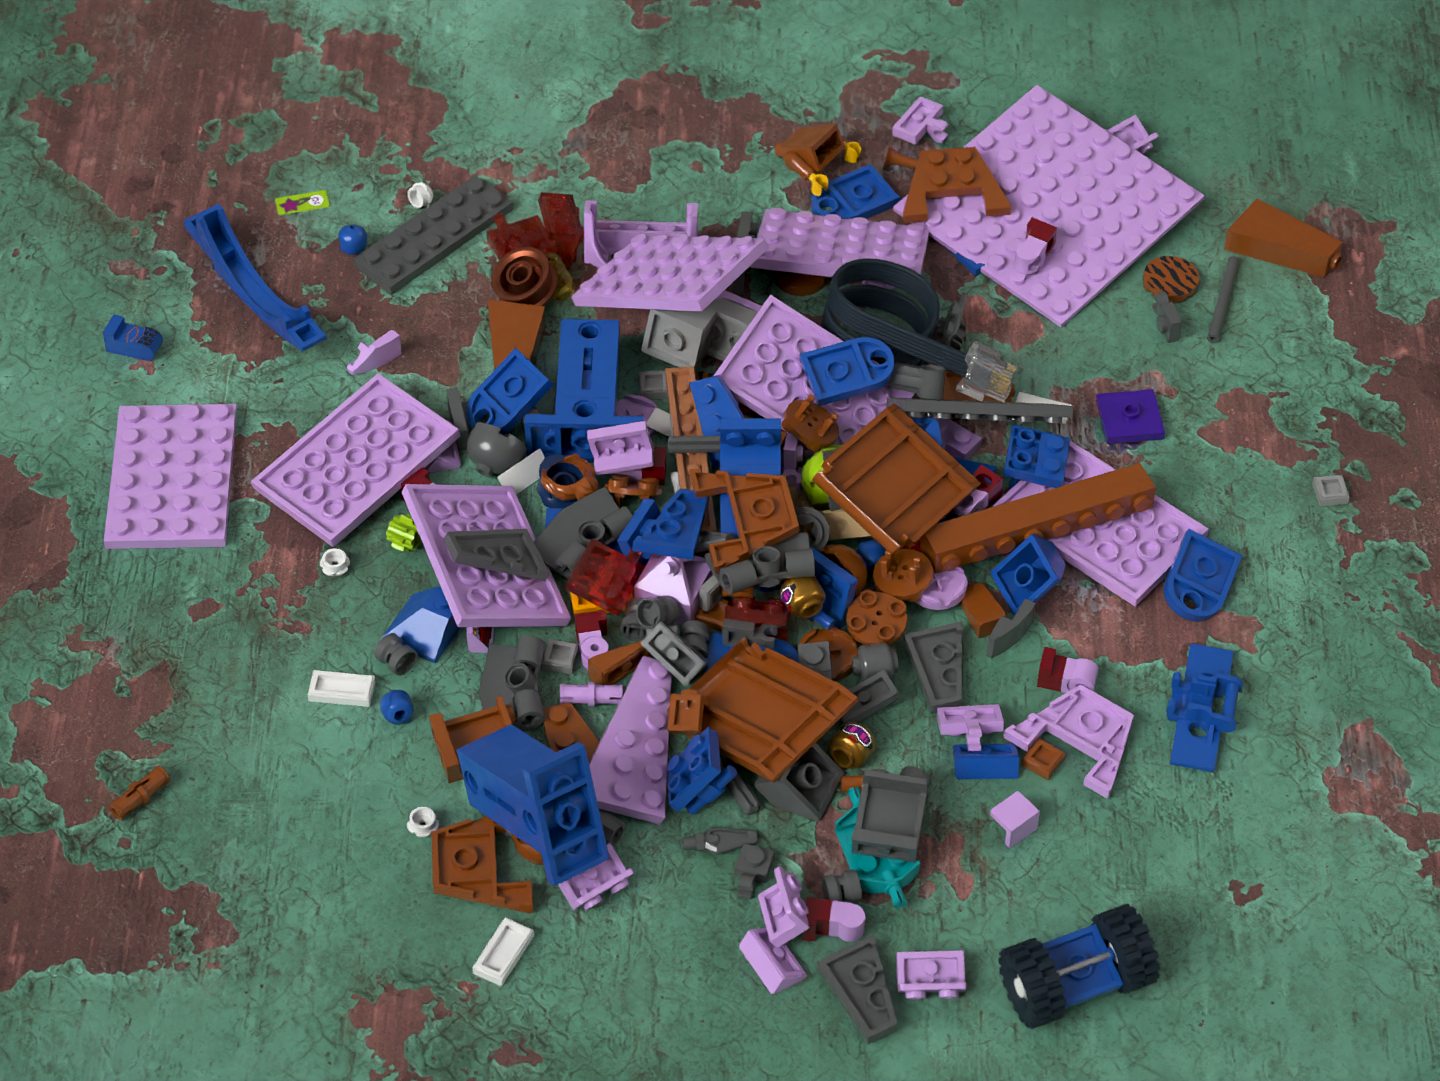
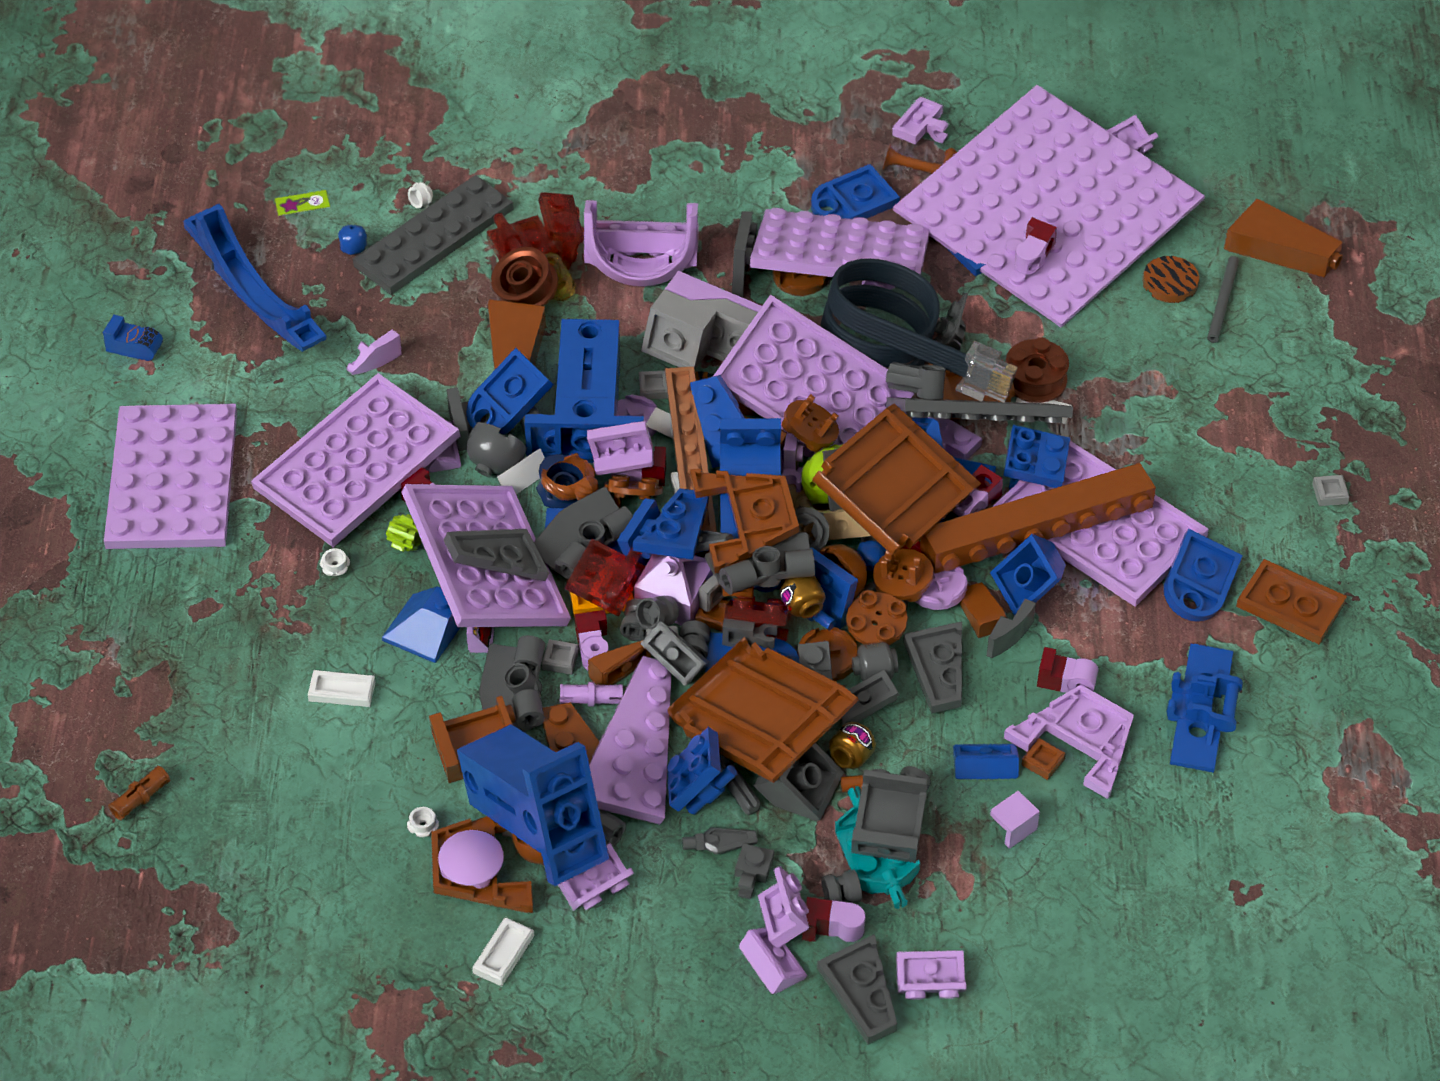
(396, 707): blue piece -> none
(398, 656): dark grey wheel -> none
(471, 858): none -> lavender dish
(670, 272): lavender plate -> none
(686, 712): dark orange bracket -> none
(693, 444): dark grey axle -> none
(812, 149): dark orange torso -> none
(847, 369): blue tile -> none
(952, 174): dark orange wing -> none
(970, 721): lavender plate -> none
(1040, 369): none -> copper wheel
(1079, 966): black plate -> none
(1130, 416): dark purple plate -> none
(1168, 319): dark grey plate -> none
(1291, 601): none -> dark orange plate

